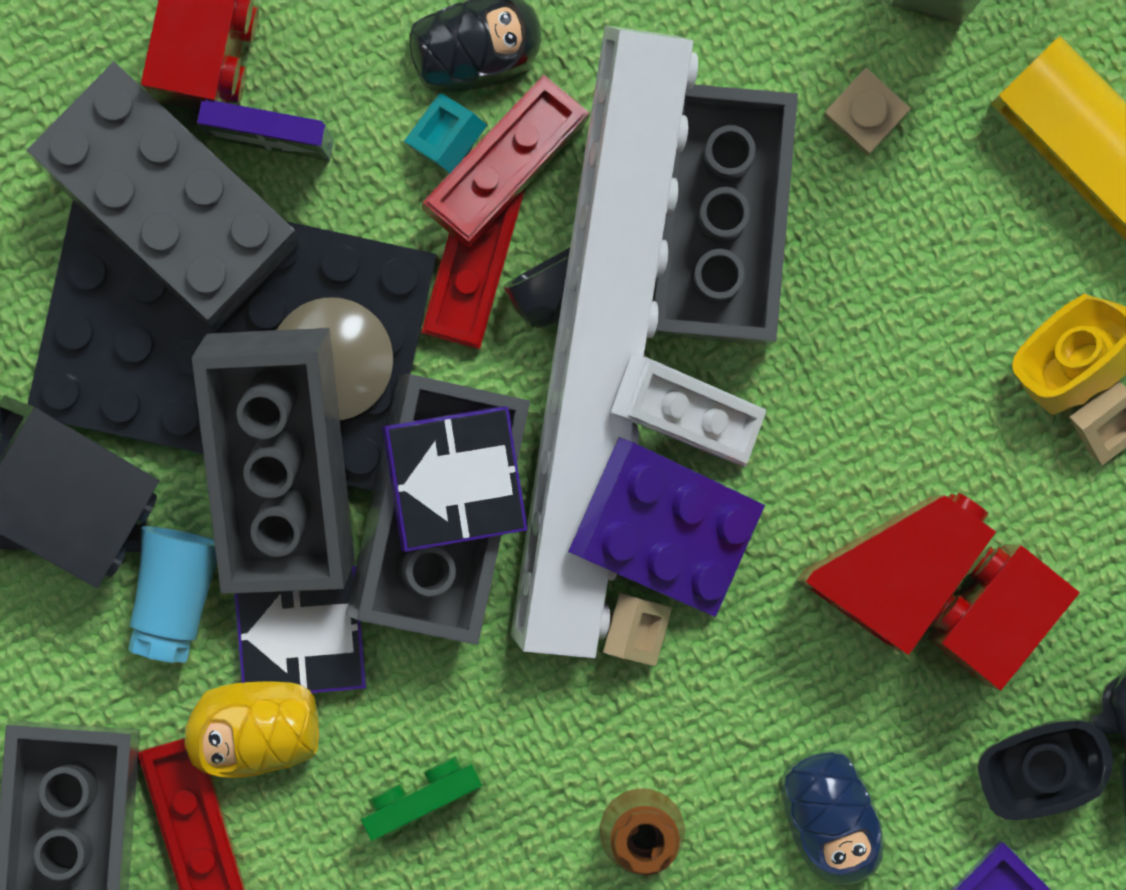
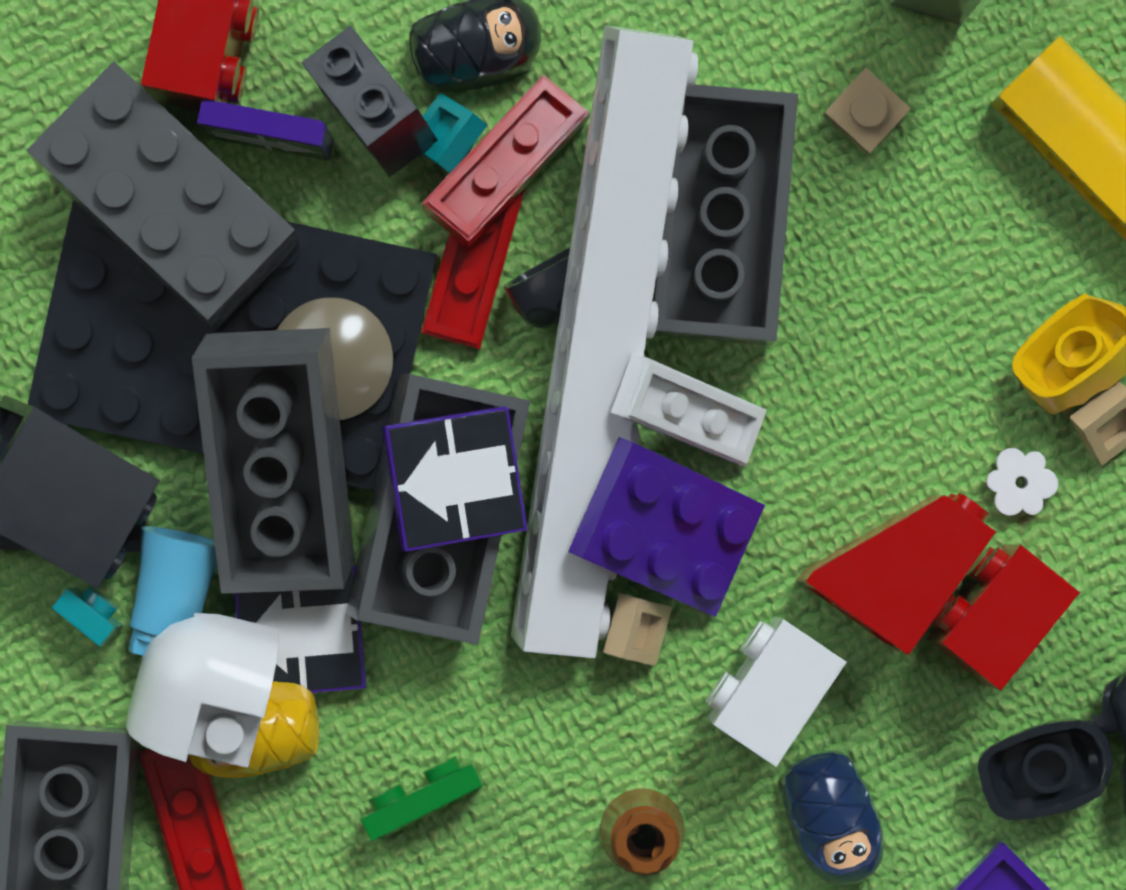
(89, 613): none -> teal plate
(204, 688): none -> white brick
(370, 101): none -> black brick
(773, 688): none -> white brick
(1039, 482): none -> white plant

